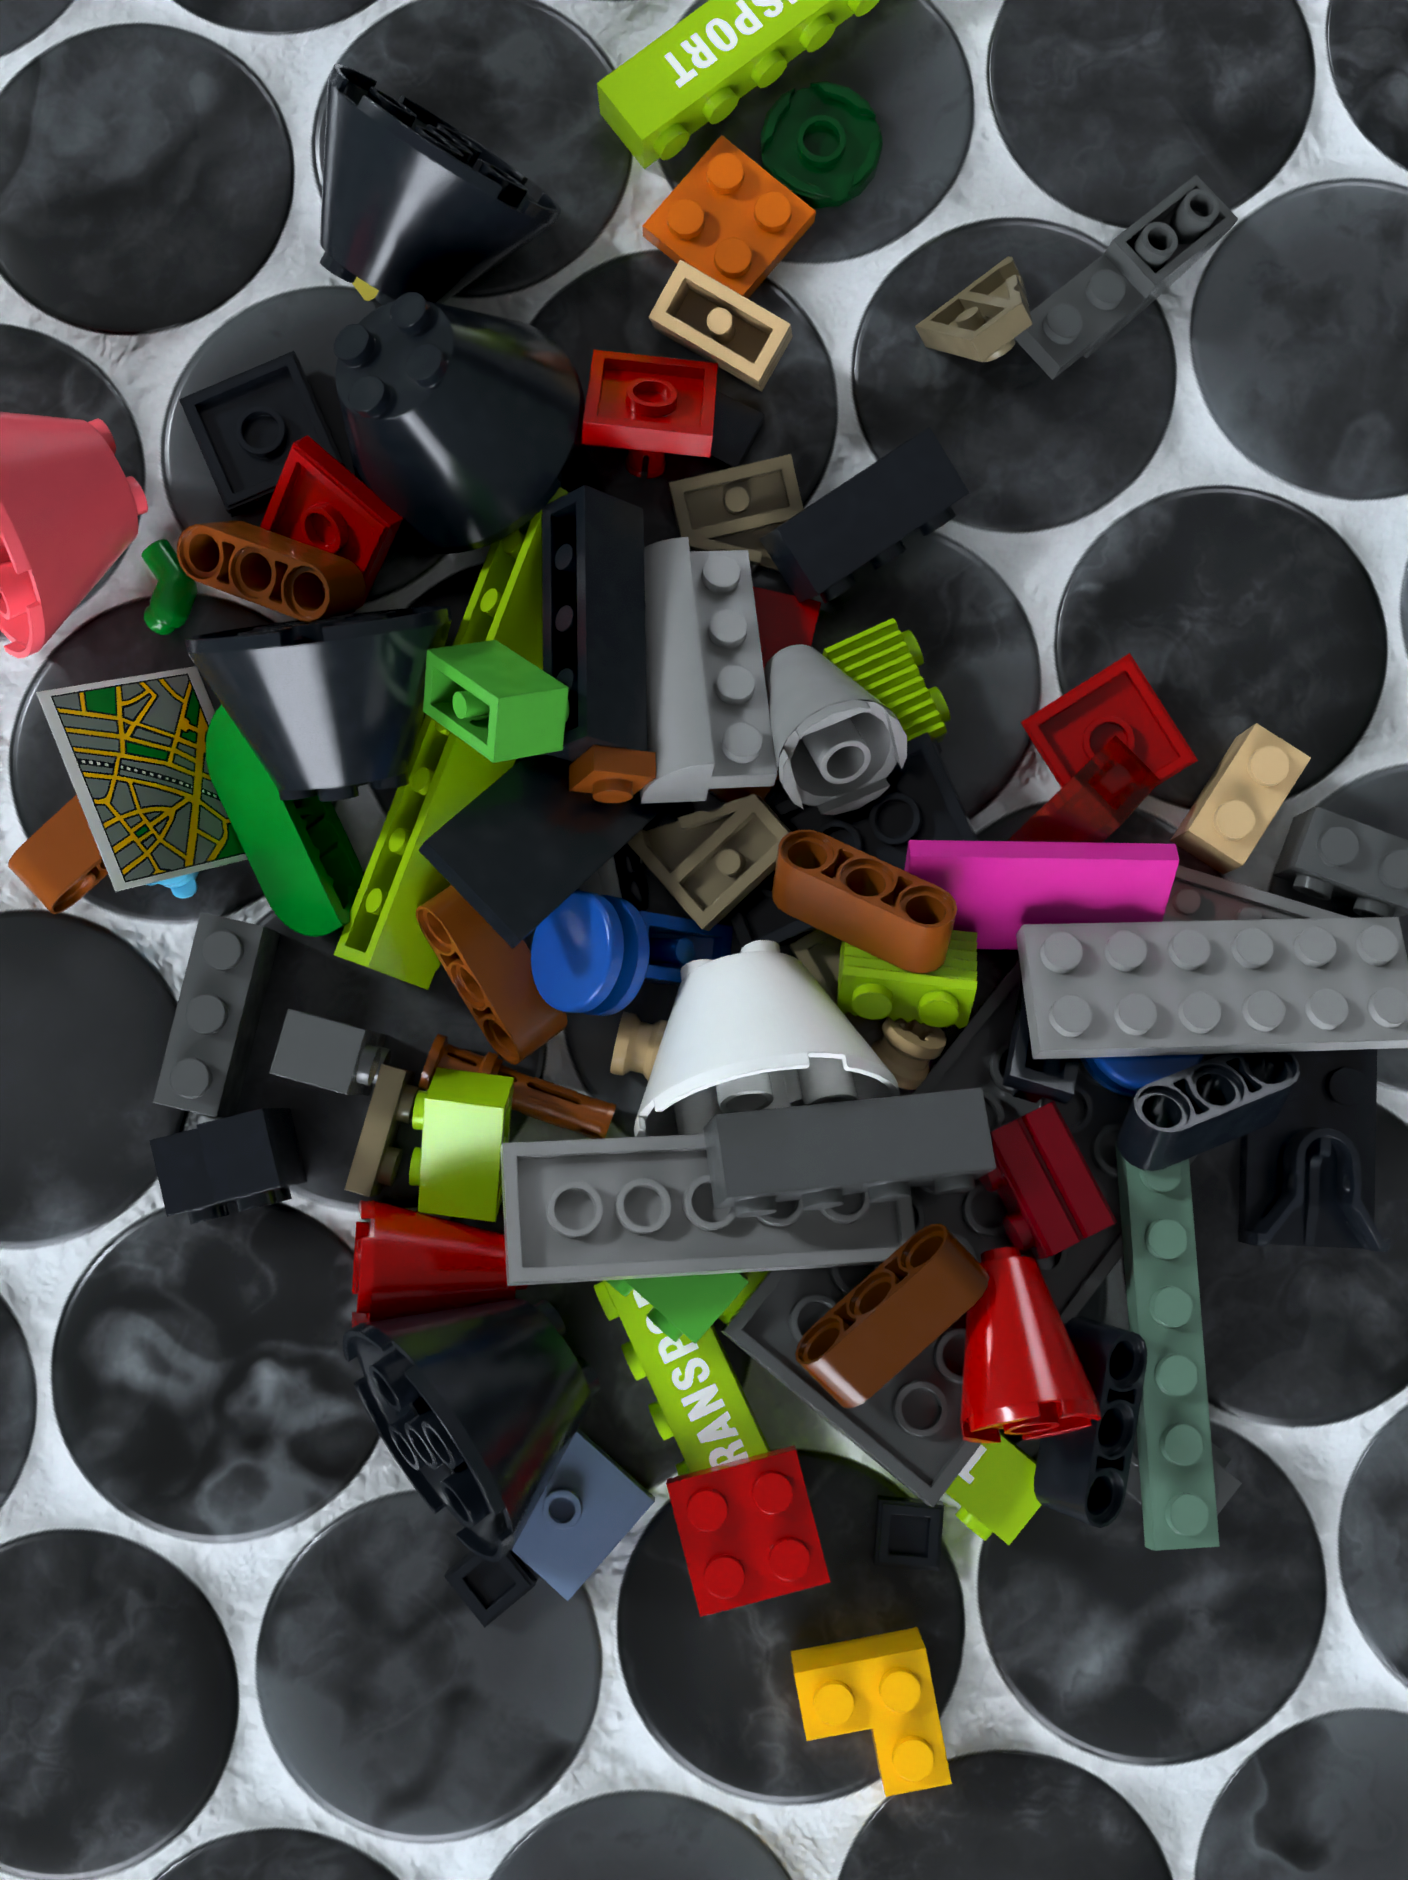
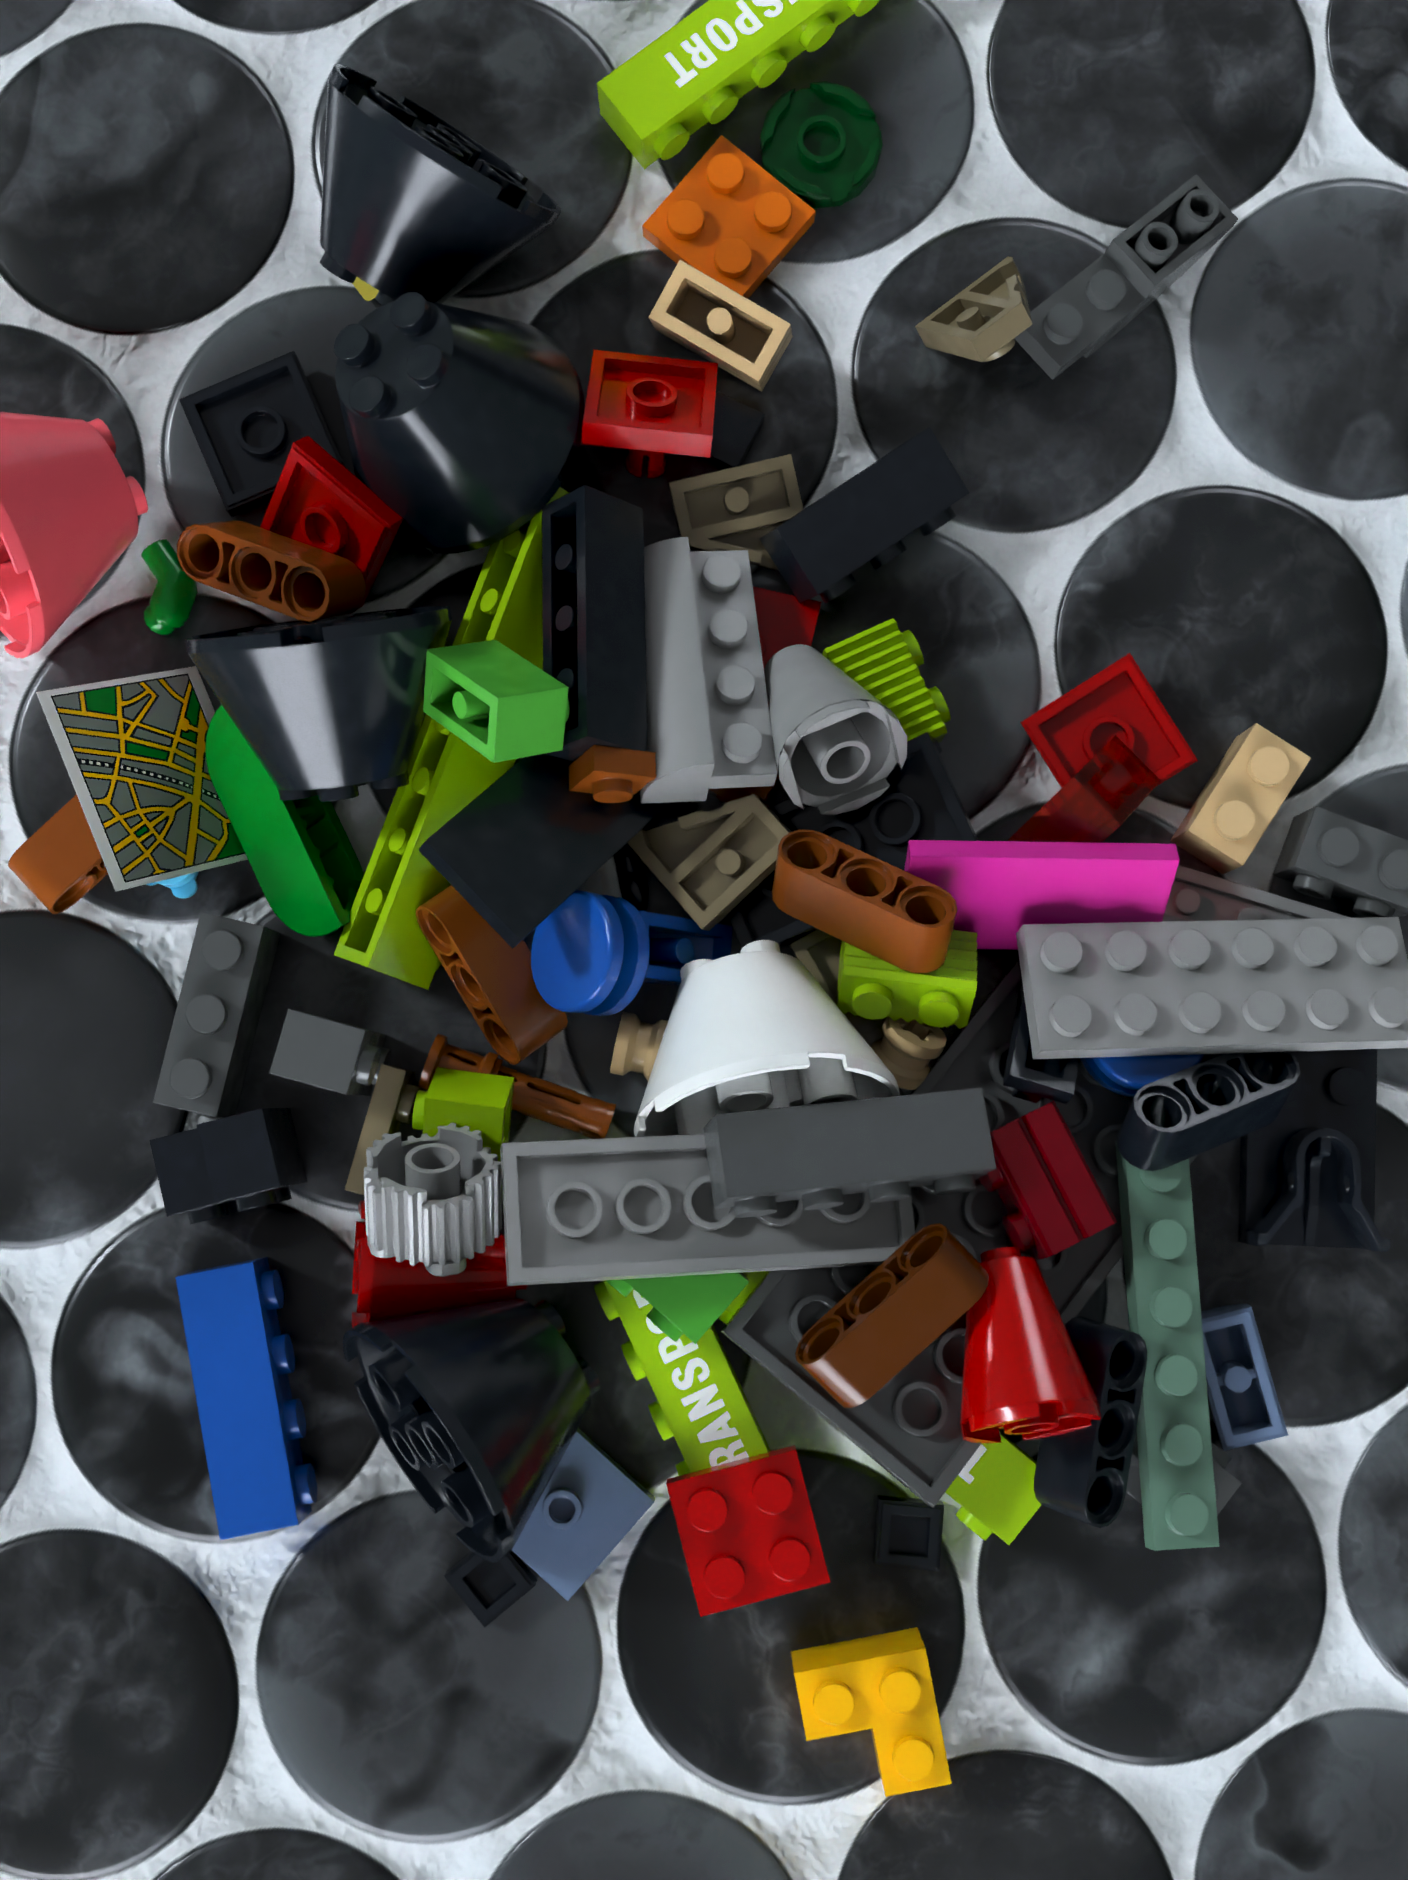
(246, 1397): none -> blue brick
(432, 1198): none -> light grey brick
(1239, 1378): none -> sand blue brick

